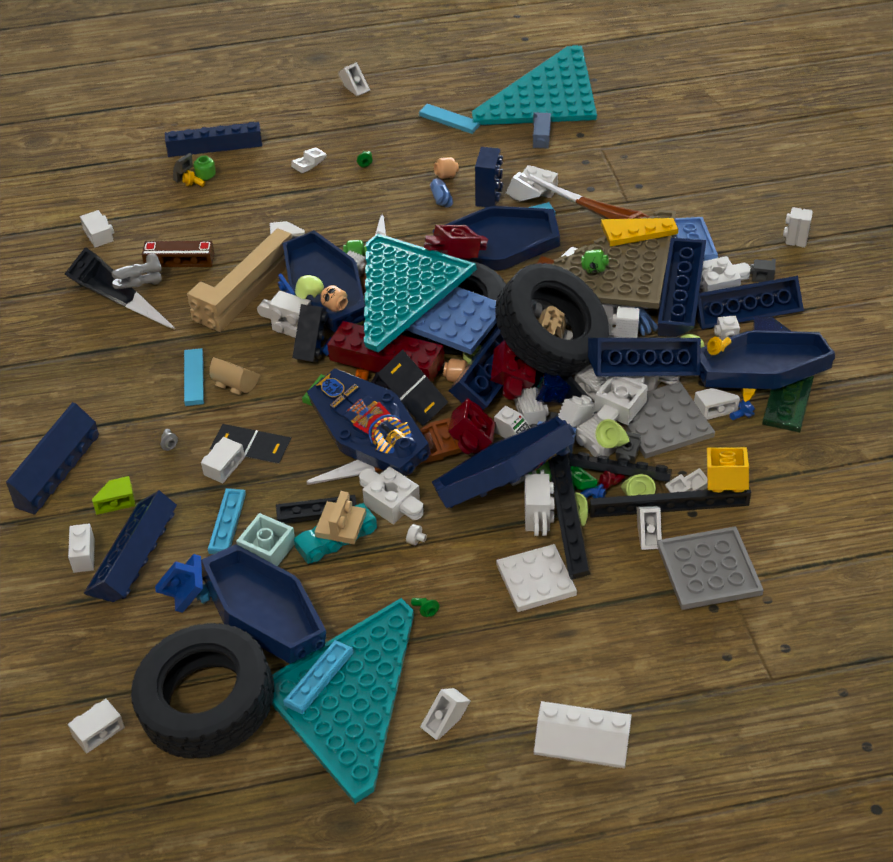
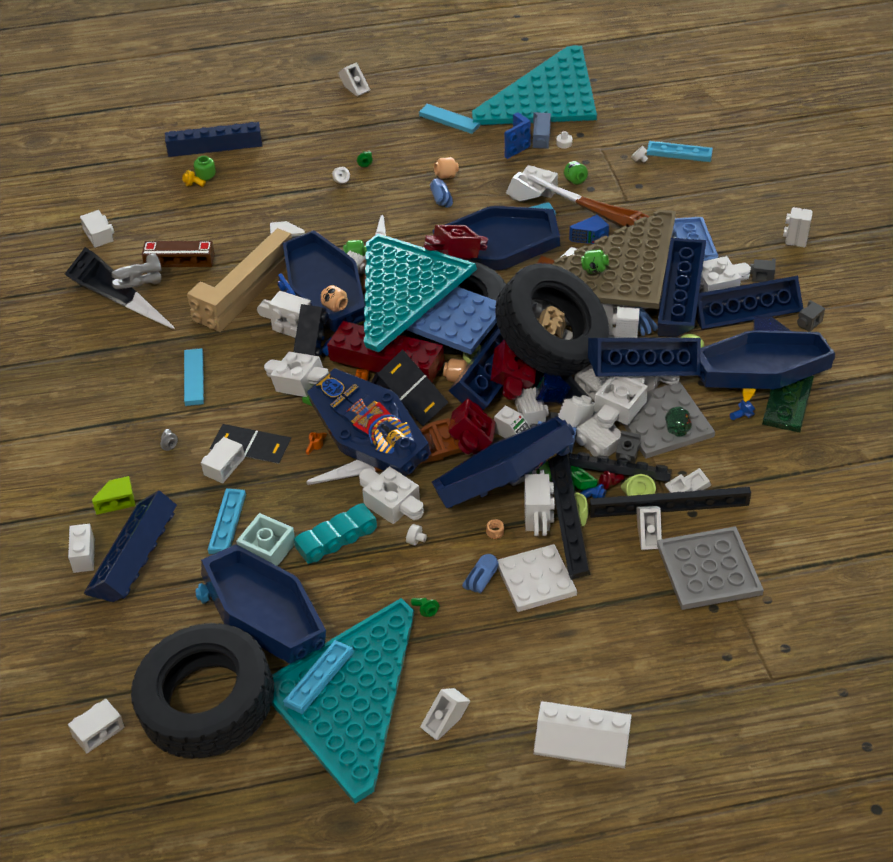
(52, 459): dark blue slope -> none
(181, 167): dark grey slope -> none
(182, 582): blue bracket -> none
(233, 376): tan brick -> none
(295, 373): none -> white brick
(304, 510): black plate -> none
(308, 285): yellowish green hair -> none
(310, 160): white slope -> none
(316, 441): none -> orange piece
(340, 520): tan bracket -> none
(341, 175): none -> white tile
(481, 573): none -> medium blue arm
(488, 177): dark blue brick -> none
(495, 534): none -> light nougat axle
(518, 137): none -> blue bracket
(564, 140): none -> white tile
(575, 172): none -> bright green head
(589, 230): none -> blue slope
(611, 434): yellowish green piece -> none
(634, 230): yellow wing -> none
(639, 154): none -> white tile
(678, 421): none -> clear green head
(679, 151): none -> medium azure tile
(716, 345): yellow plate -> none
(716, 403): white slope -> none
(726, 327): white brick -> none
(727, 469): yellow brick -> none
(811, 316): none -> dark grey brick

